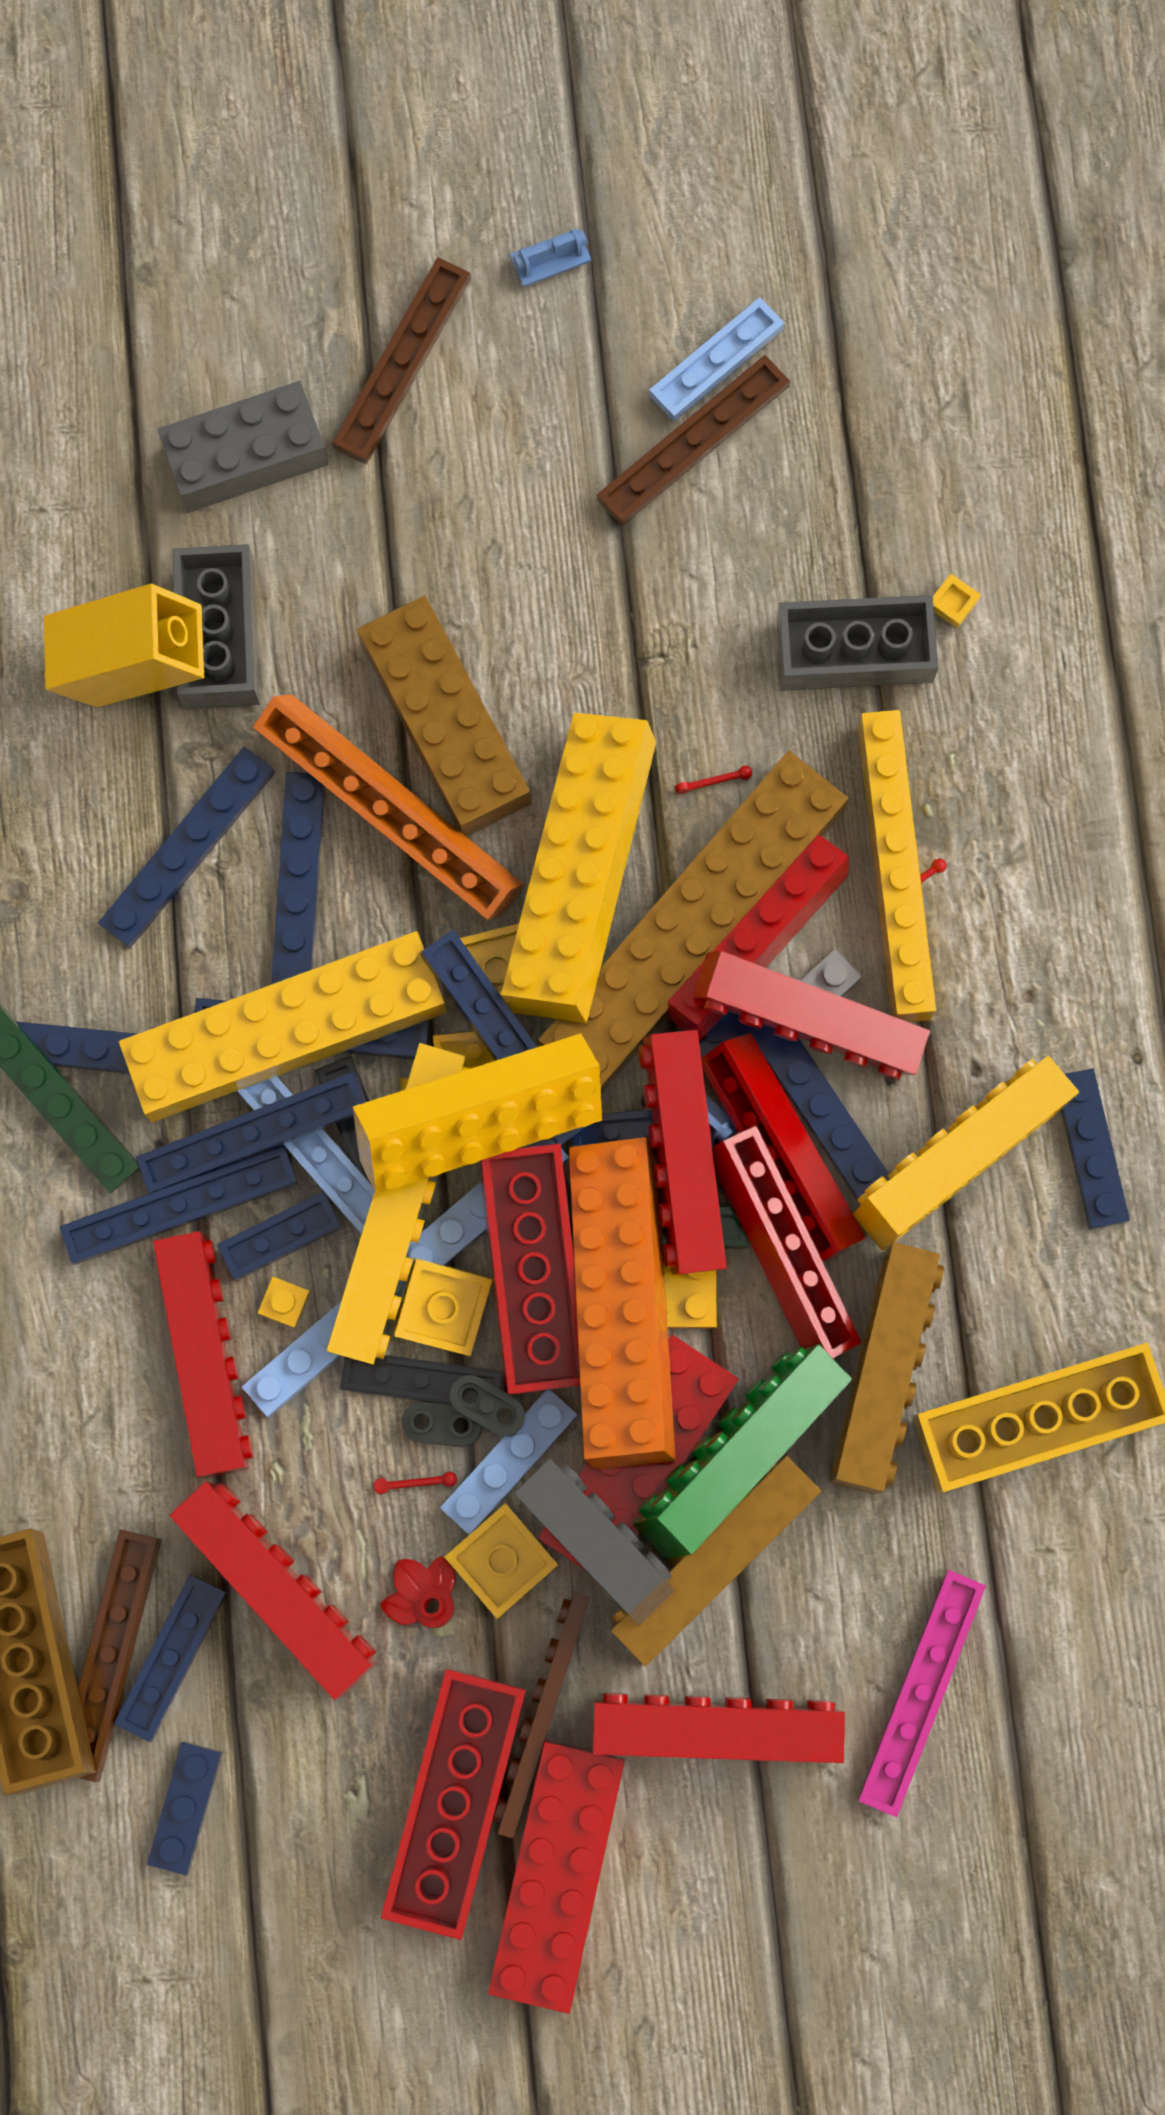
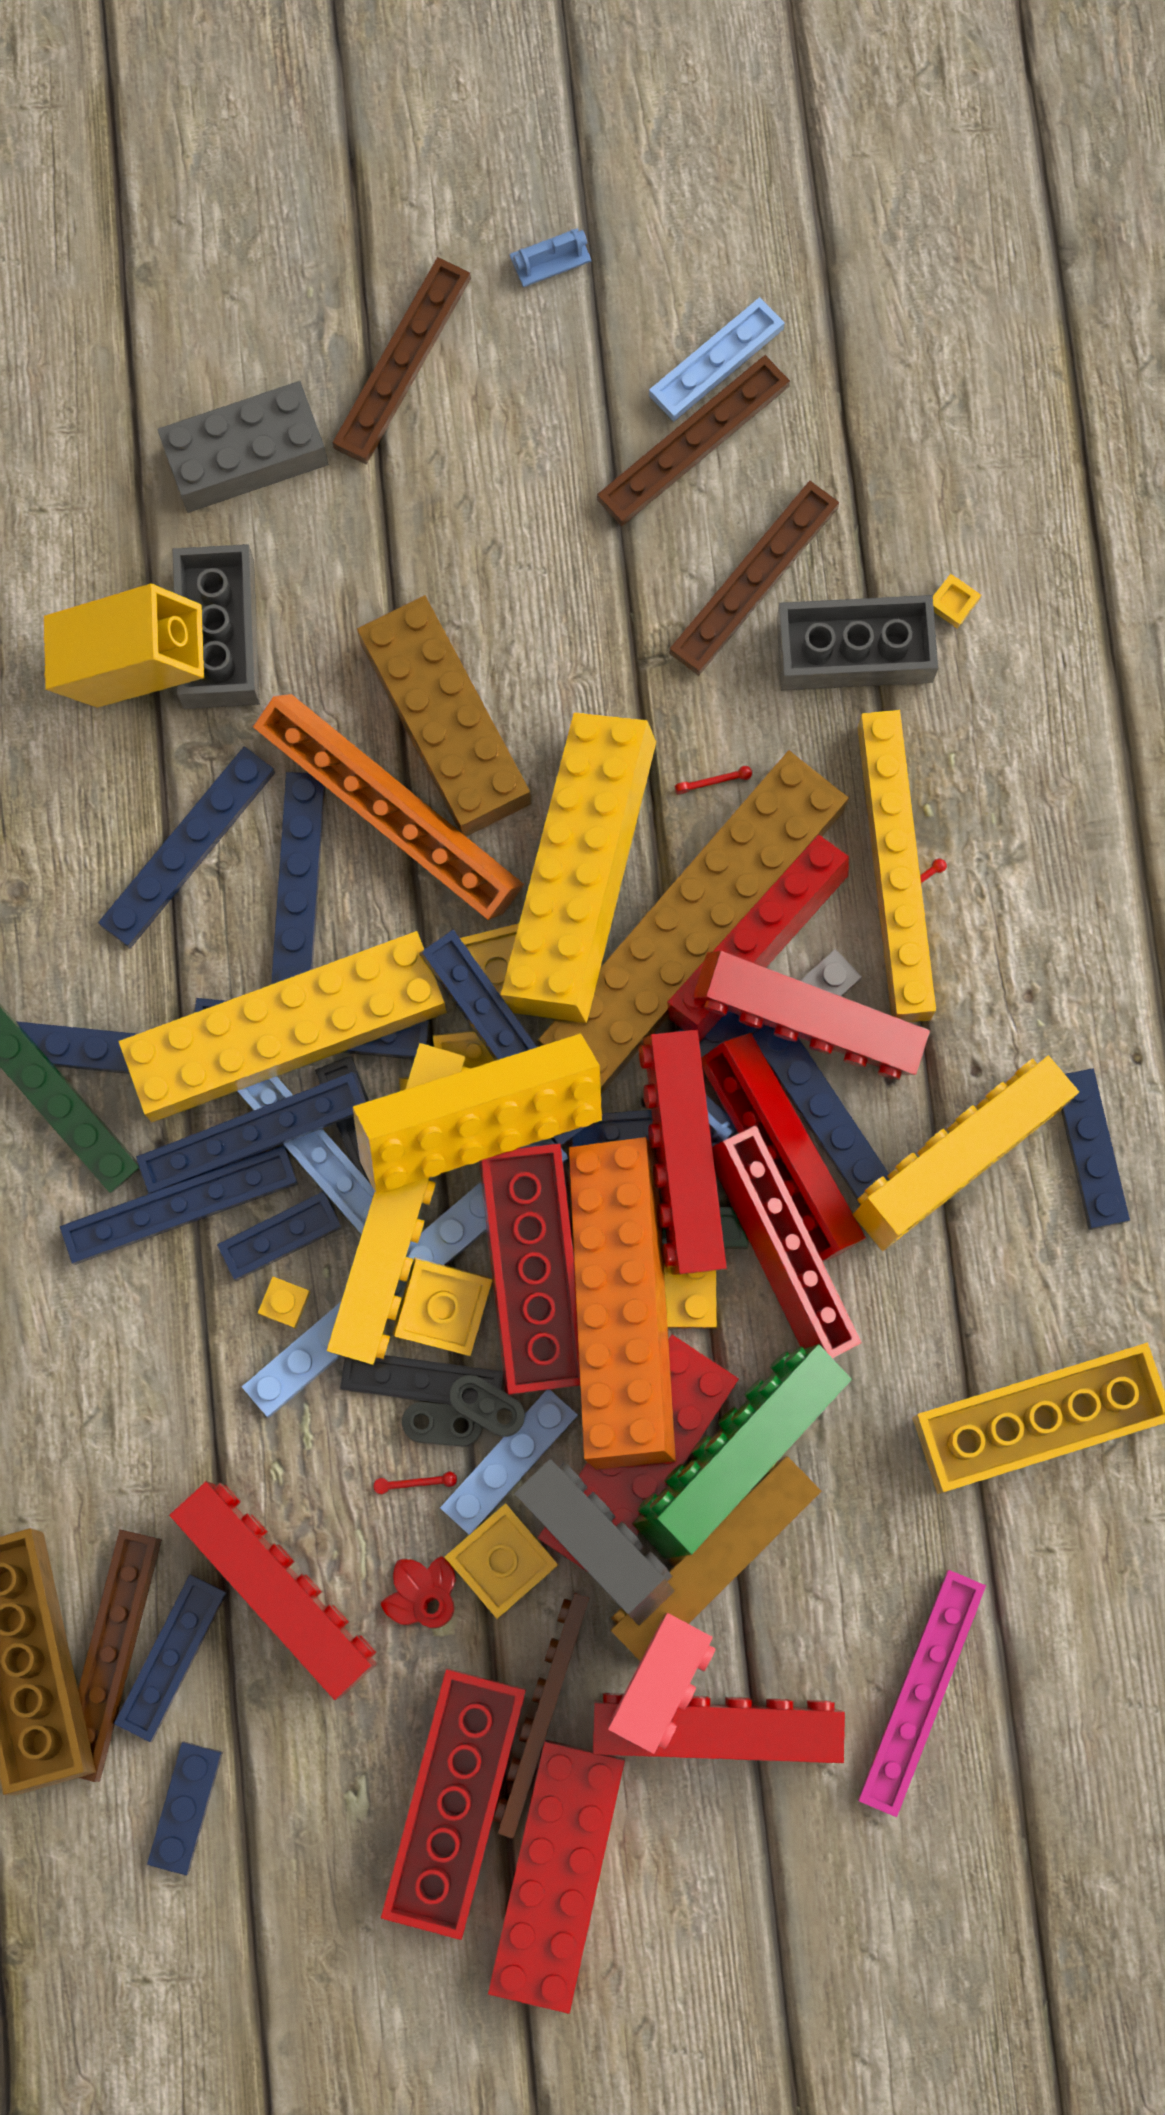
(201, 1354): red brick -> none
(662, 1684): none -> coral brick
(754, 578): none -> reddish brown plate
(885, 1369): pearl gold brick -> none

